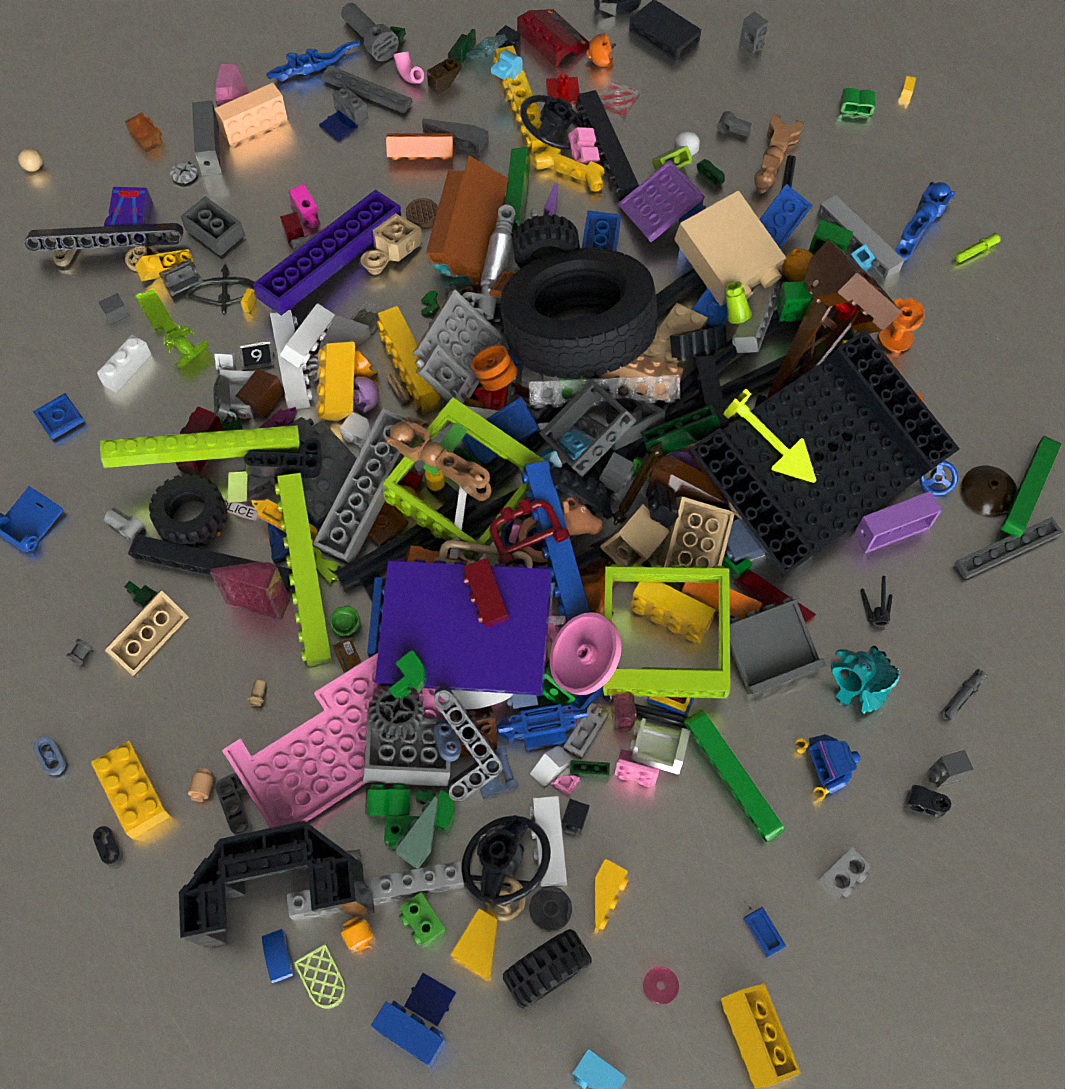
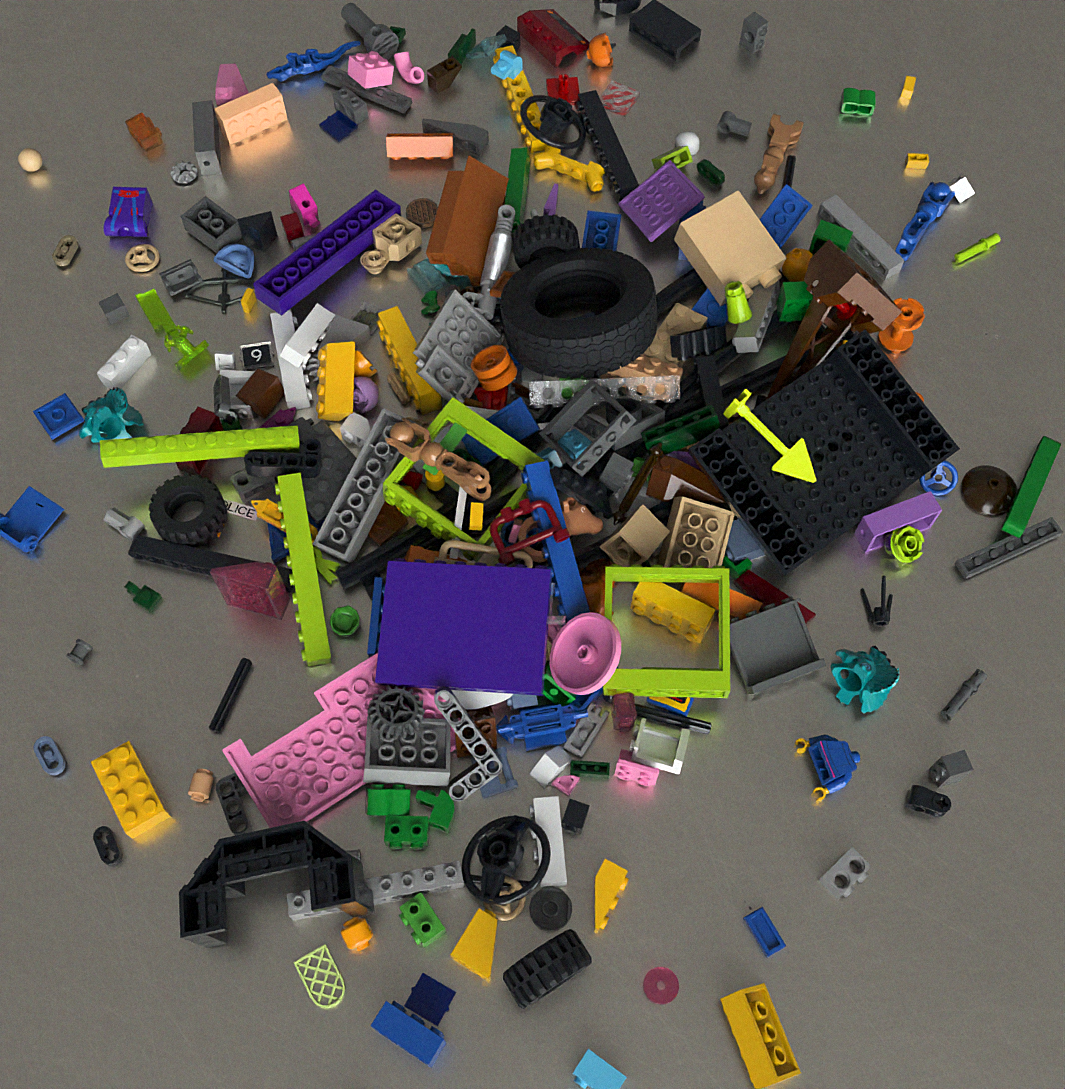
(97, 241): black beam -> none
(109, 417): none -> teal piece
(146, 633): tan slope -> none
(151, 265): yellow slope -> none
(230, 695): none -> black axle
(236, 259): none -> medium blue hat
(237, 486): yellowish green sticker -> none
(257, 693): tan pin -> none
(258, 230): none -> black slope
(277, 956): blue slope -> none
(347, 654): tile -> none
(370, 69): none -> bright pink brick
(414, 672): green brick -> none
(418, 841): sand green slope -> none
(426, 276): none -> clear light blue plate
(445, 740): sand blue plate -> none
(476, 516): none -> yellow piece
(485, 593): dark red brick -> none
(582, 145): bright pink brick -> none
(662, 504): black brick -> none
(734, 776): green beam -> none
(863, 257): medium azure brick -> none
(904, 544): none -> lime cone
(917, 161): none -> yellow piece
(961, 187): none -> white panel

